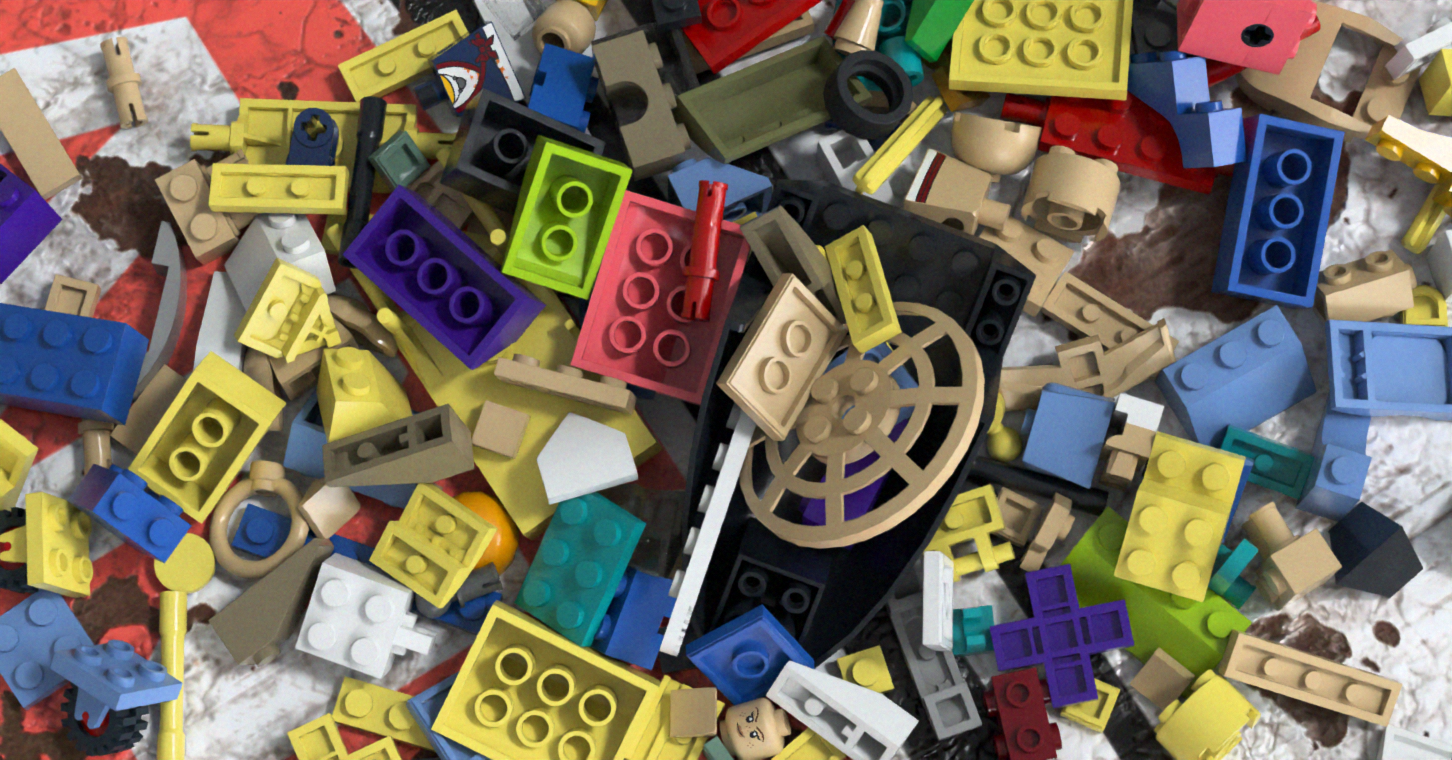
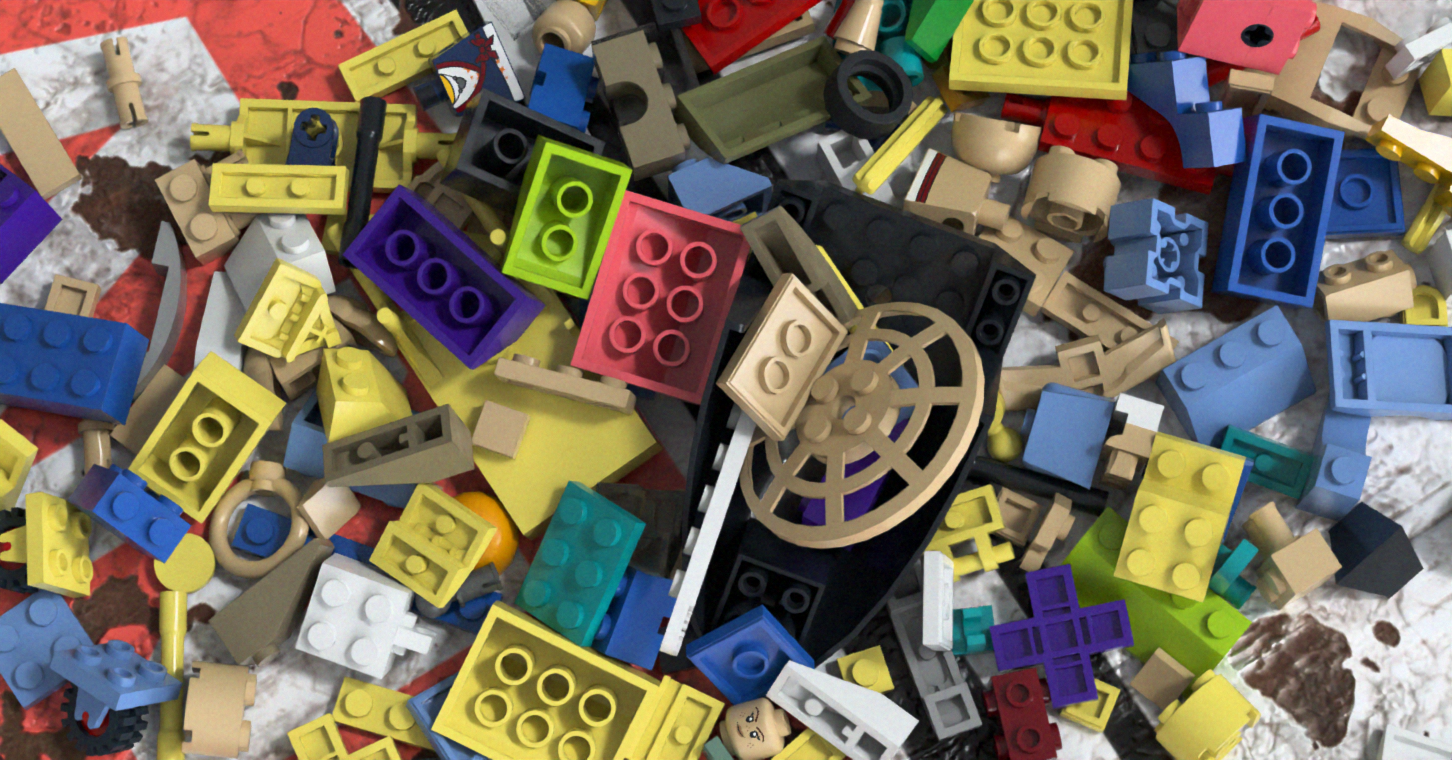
(217, 709): none -> tan brick
(399, 161): sand green tile -> none
(584, 459): white slope -> none
(693, 712): tan slope -> none
(704, 251): red pin -> none
(862, 289): light yellow plate -> none
(1155, 256): none -> medium blue brick
(1246, 91): none -> tan tile
(1309, 678): tan plate -> none
(1366, 197): none -> blue plate

